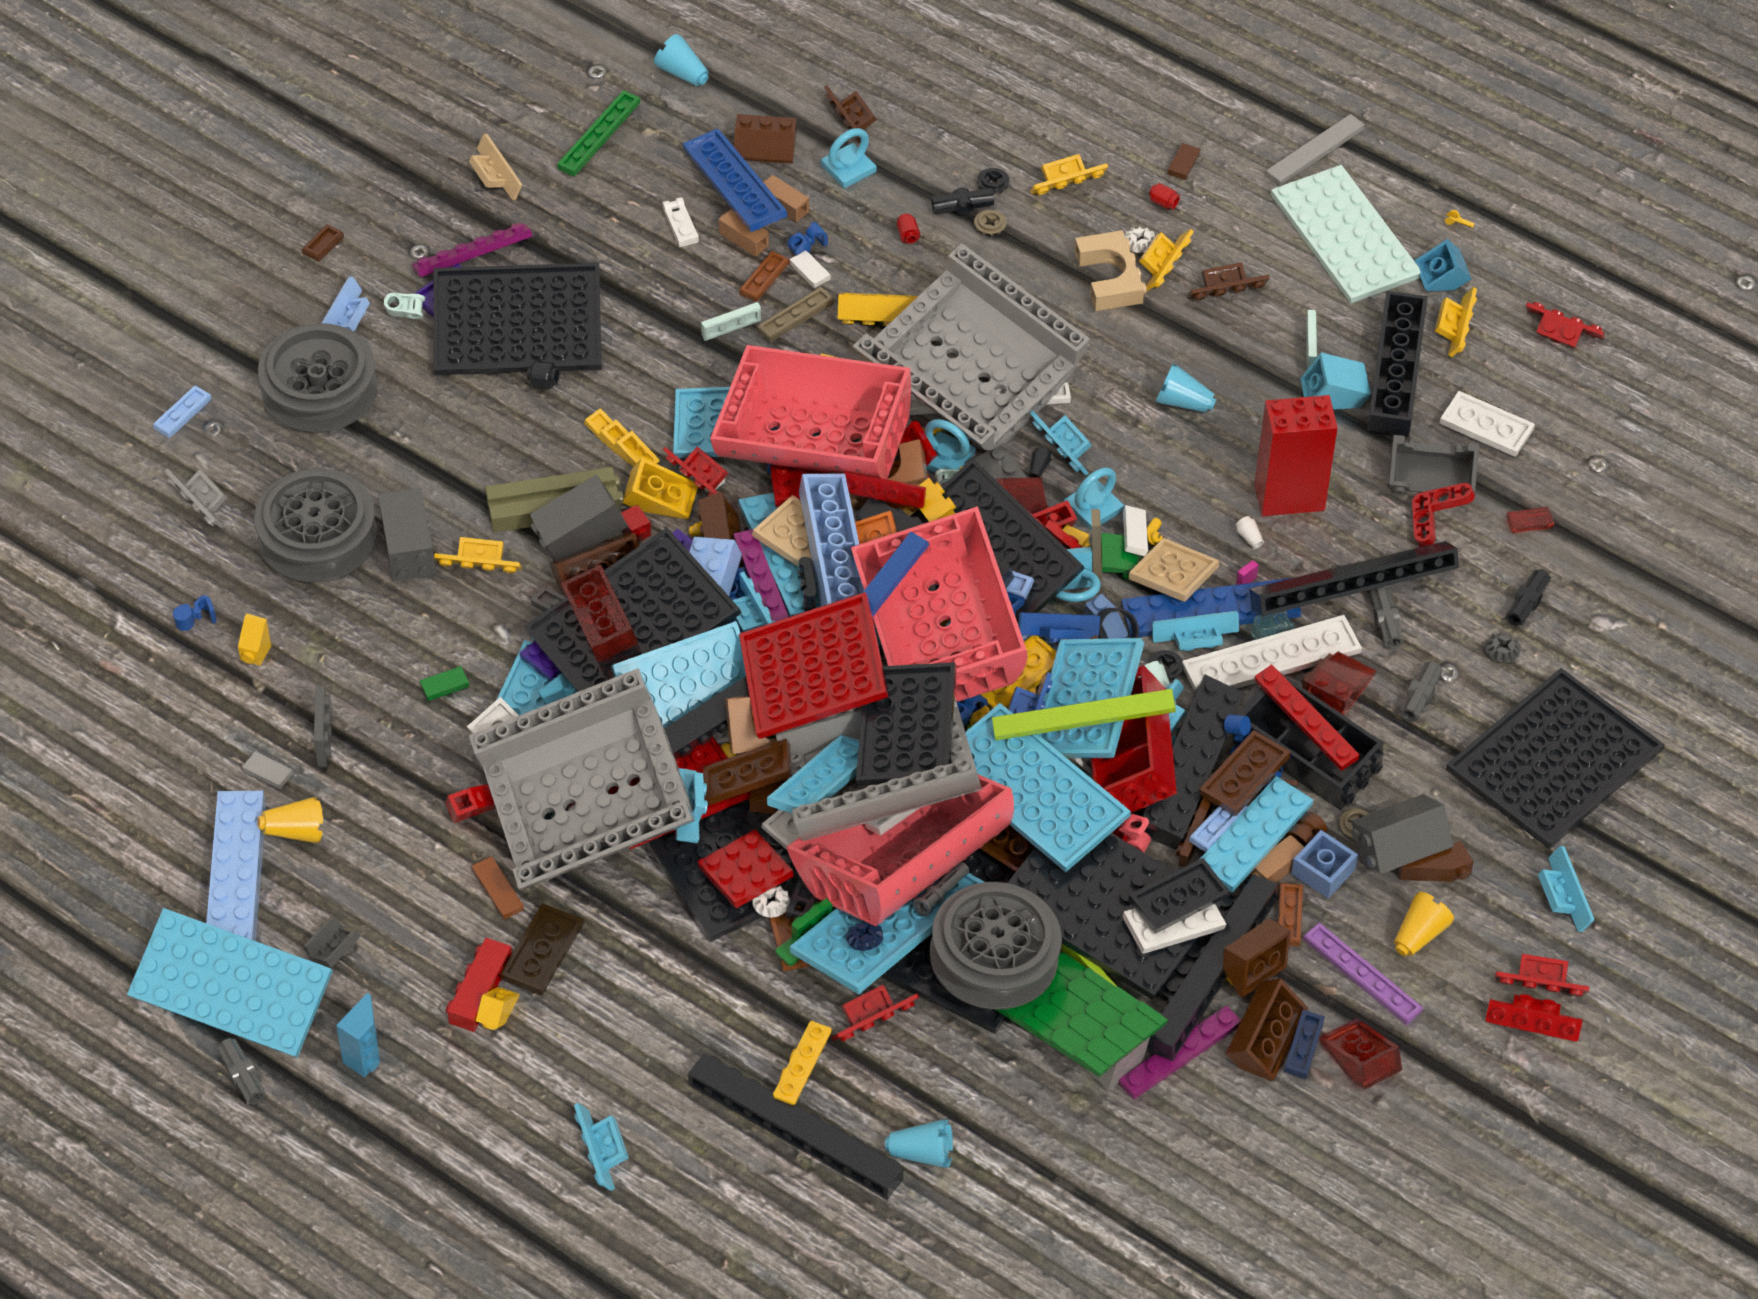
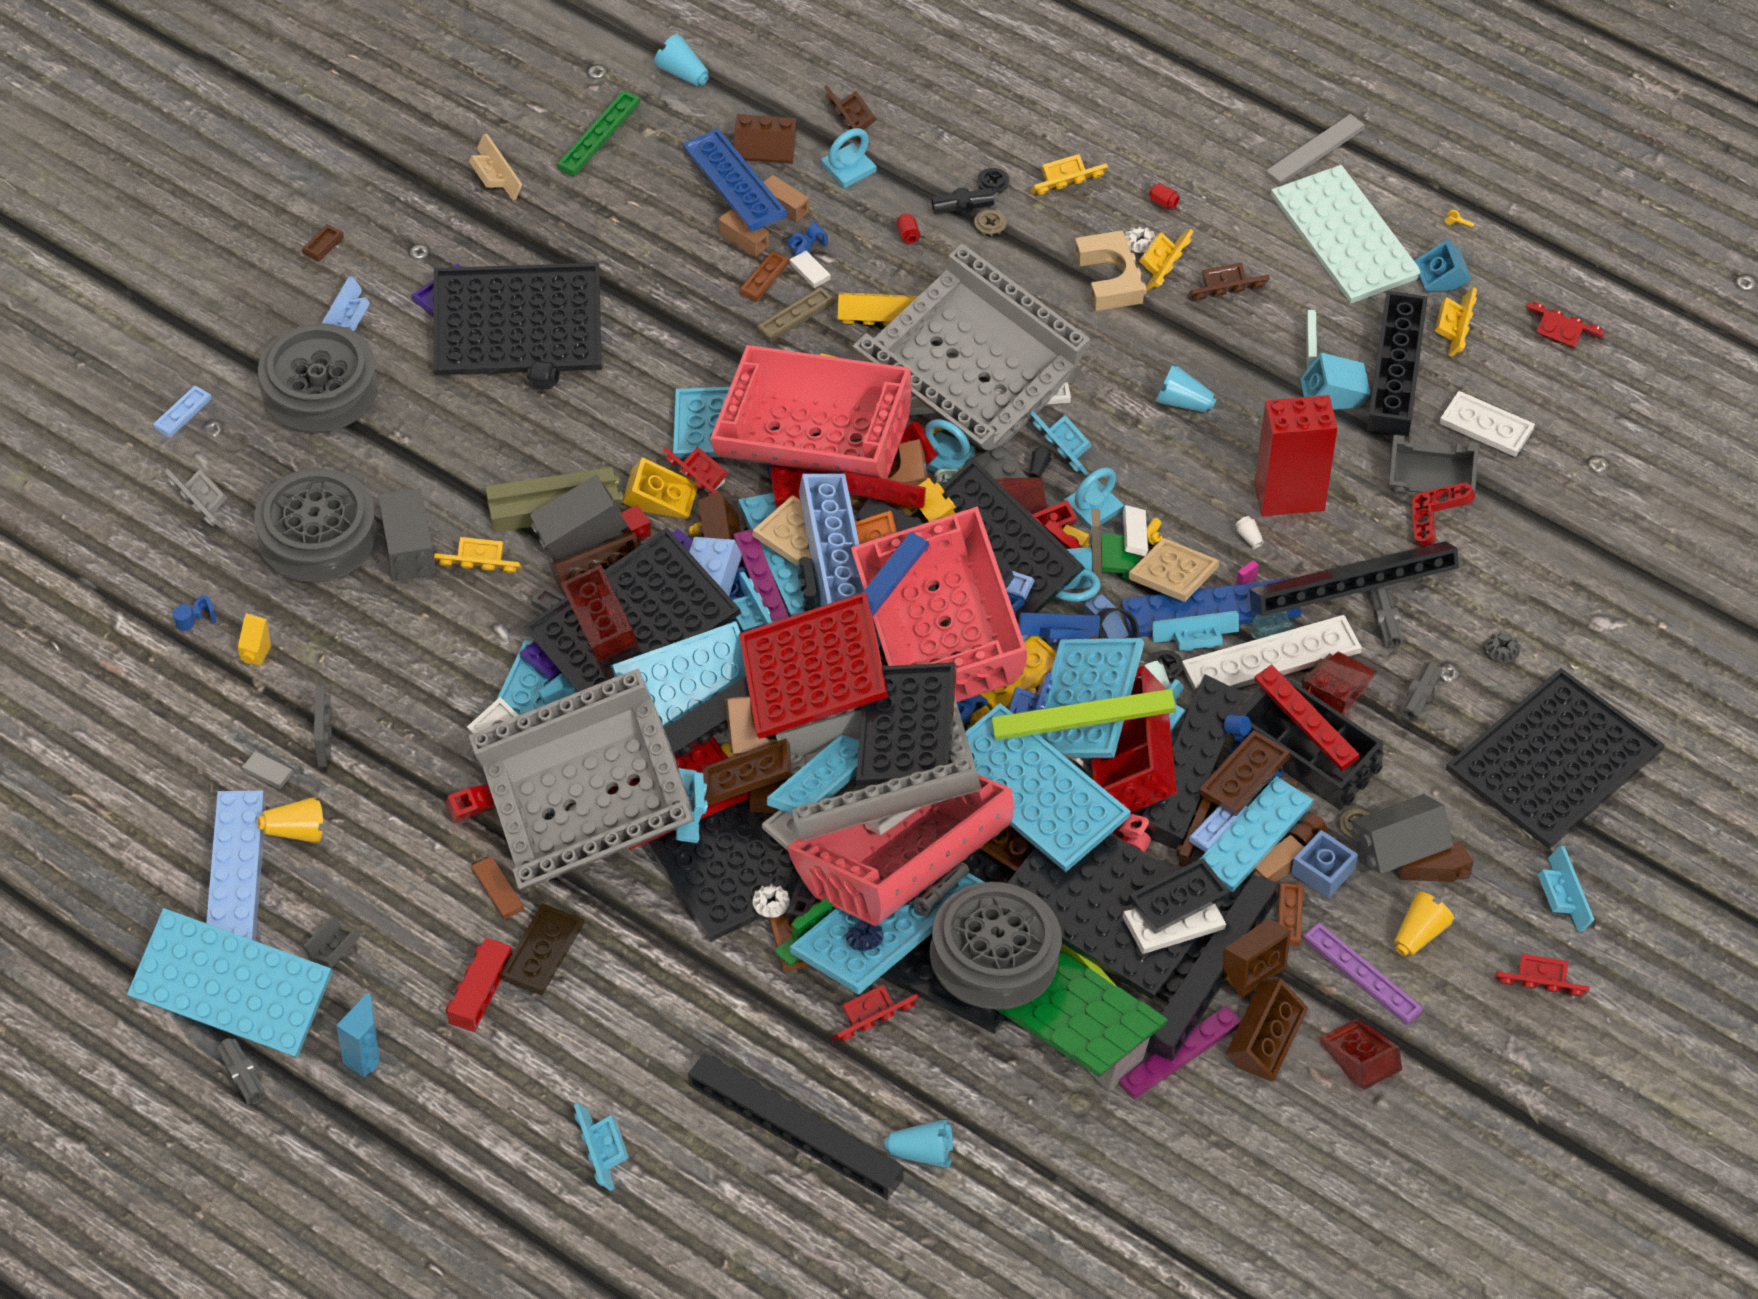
(409, 305): light aqua piece -> none
(444, 683): green tile -> none
(467, 251): magenta plate -> none
(496, 1007): yellow slope -> none
(618, 439): yellow slope -> none
(680, 222): white plate -> none
(731, 321): light aqua tile -> none
(745, 868): red plate -> none
(802, 1063): yellow bracket -> none
(1184, 161): reddish brown tile -> none
(1304, 1044): dark blue plate -> none
(1528, 597): black piece -> none
(1530, 519): clear red tile -> none
(1534, 1016): red bracket -> none

